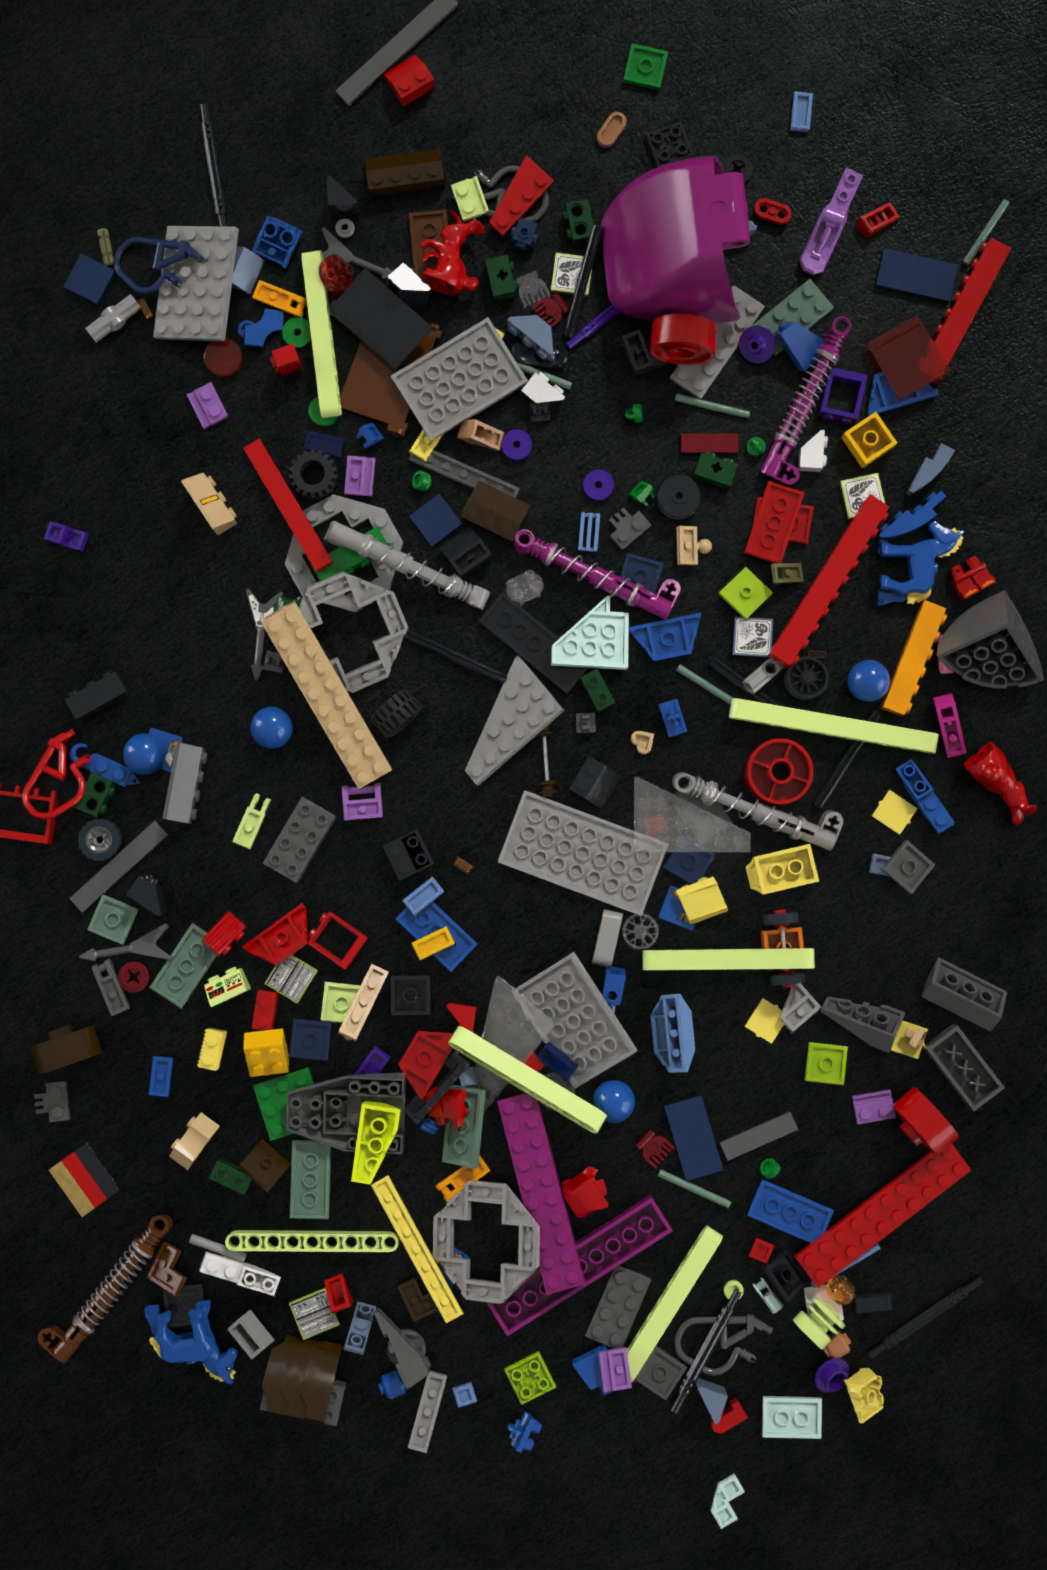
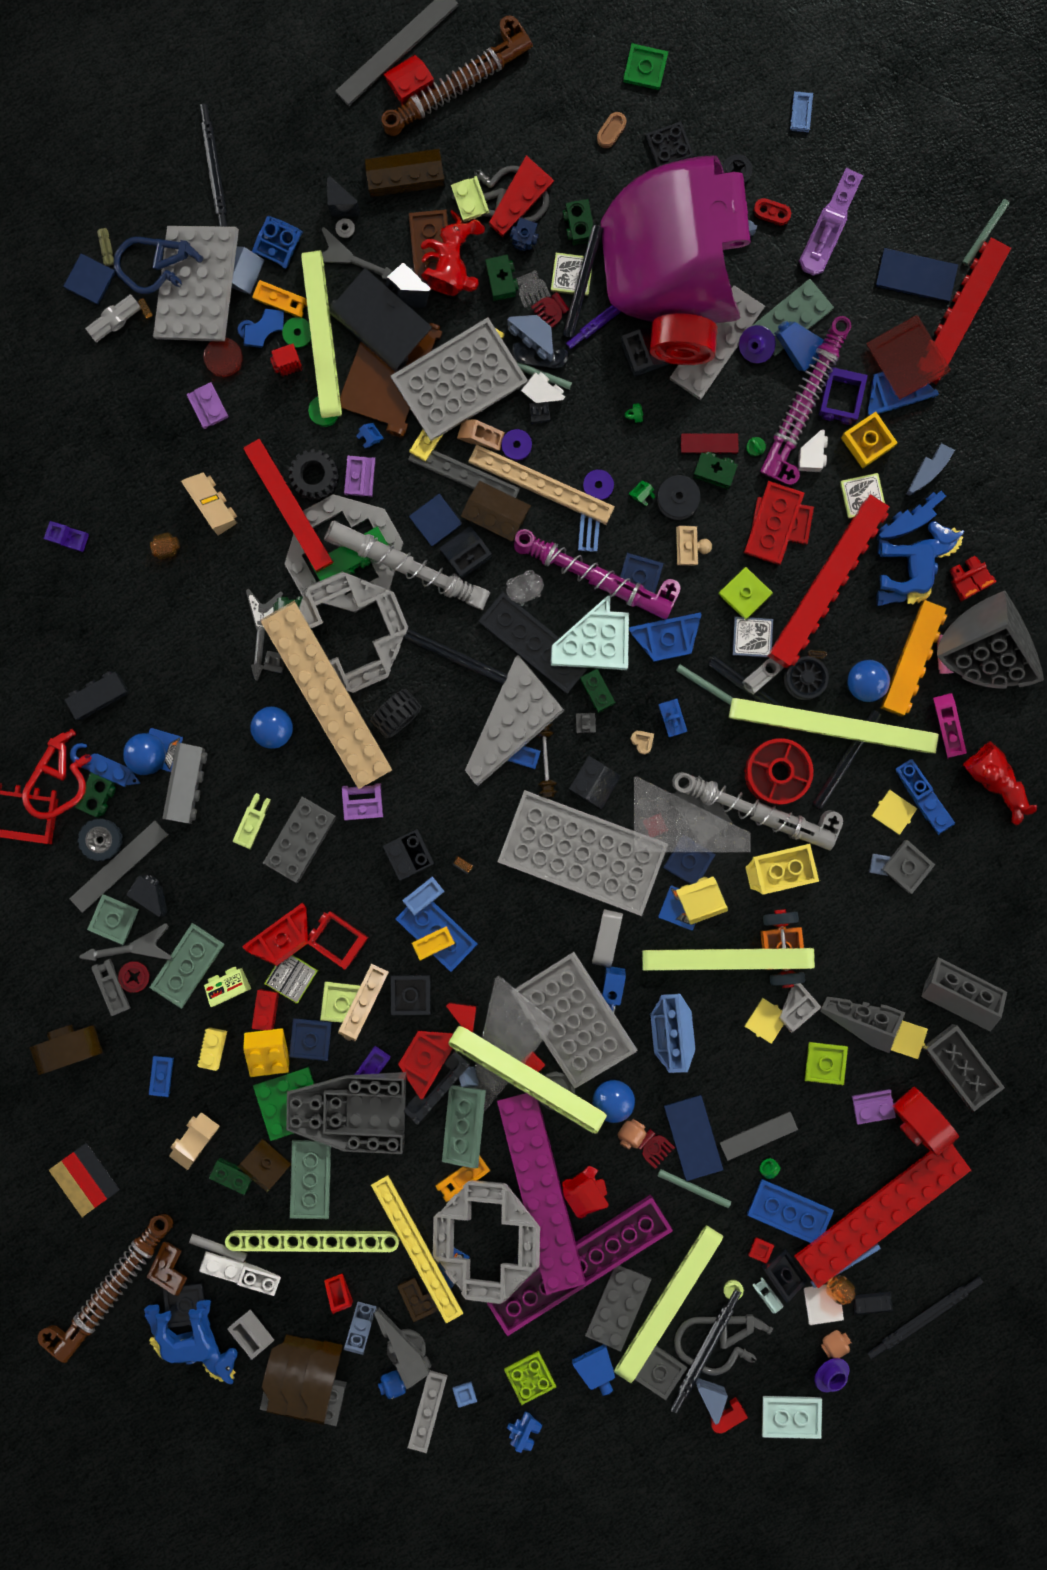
(54, 1101): dark grey hinge -> none
(164, 545): none -> clear orange head
(223, 934): red brick -> none
(313, 1313): light grey tile -> none
(328, 444): clear blue tile -> none
(335, 274): clear red tile -> none
(375, 1133): neon yellow wedge -> none
(421, 481): green tile -> none
(428, 1125): blue plate -> none
(449, 1107): red hips -> none
(463, 78): none -> reddish brown piece
(526, 756): none -> blue tile
(541, 484): none -> tan tile
(557, 1061): clear blue tile -> none
(614, 1369): medium lavender plate -> none
(628, 528): dark grey hinge -> none
(631, 1134): none -> nougat head
(640, 931): clear wheel -> none
(712, 406): sand green bar -> none
(725, 1492): light aqua tile -> none
(786, 573): olive slope -> none
(819, 1322): yellowish green wheel -> none
(865, 1393): light yellow slope -> none
(867, 226): red slope -> none
(916, 1037): tan tile -> none

